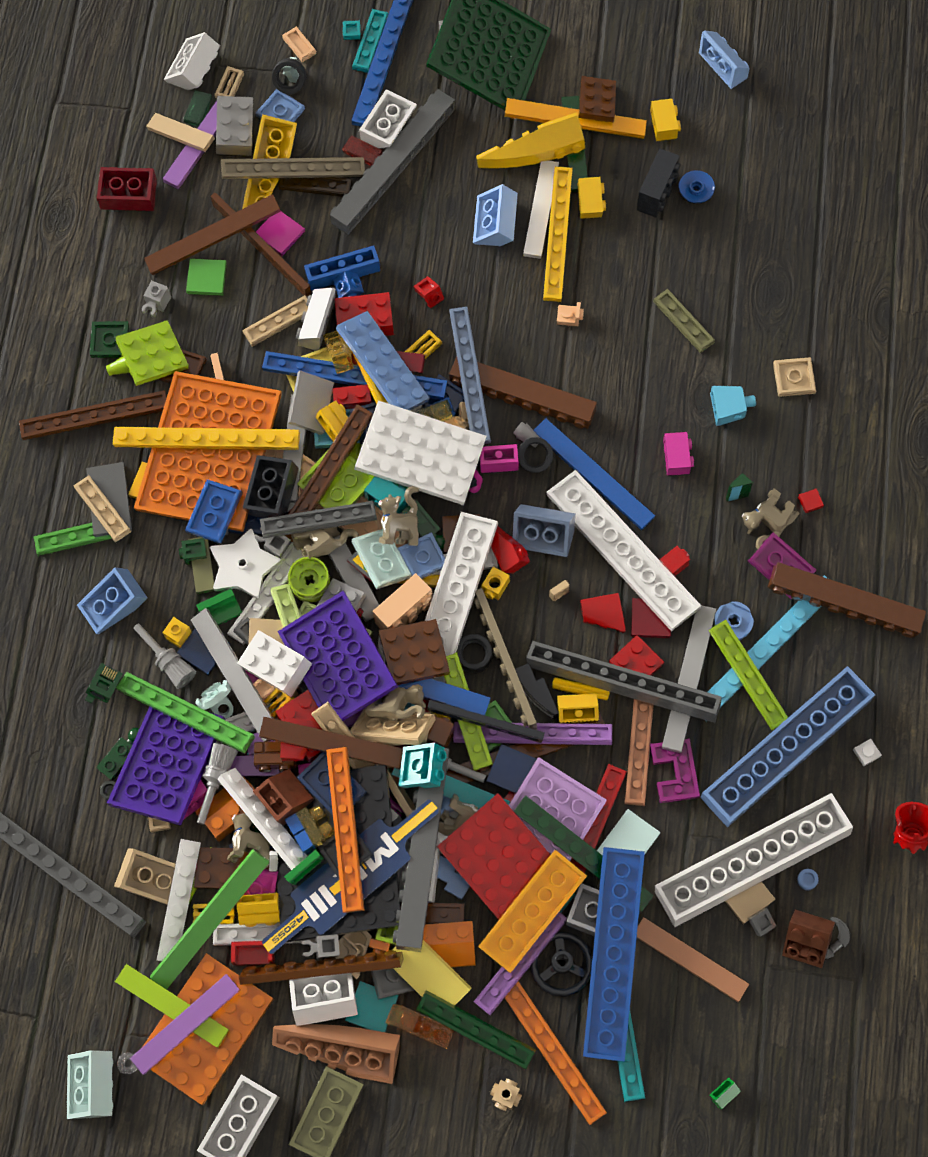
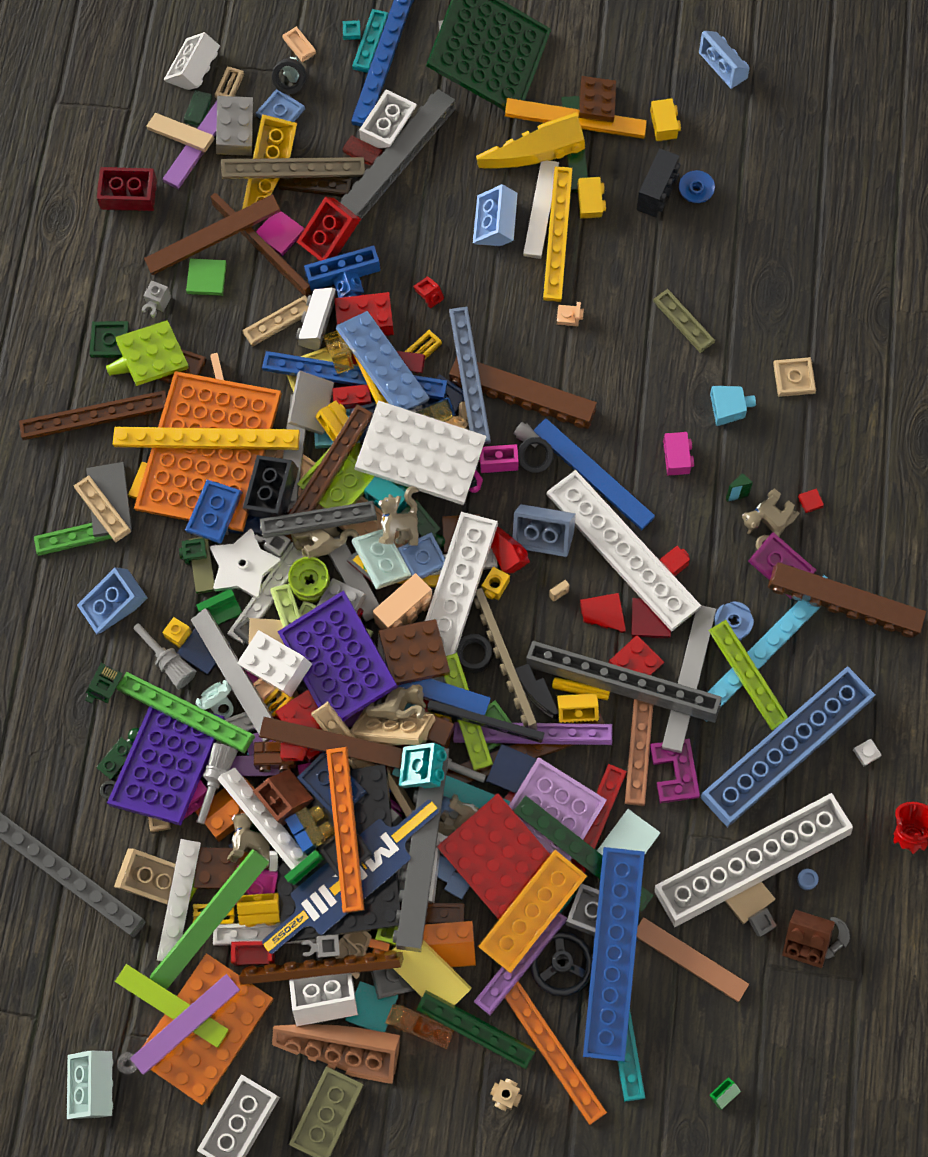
(328, 229): none -> red brick

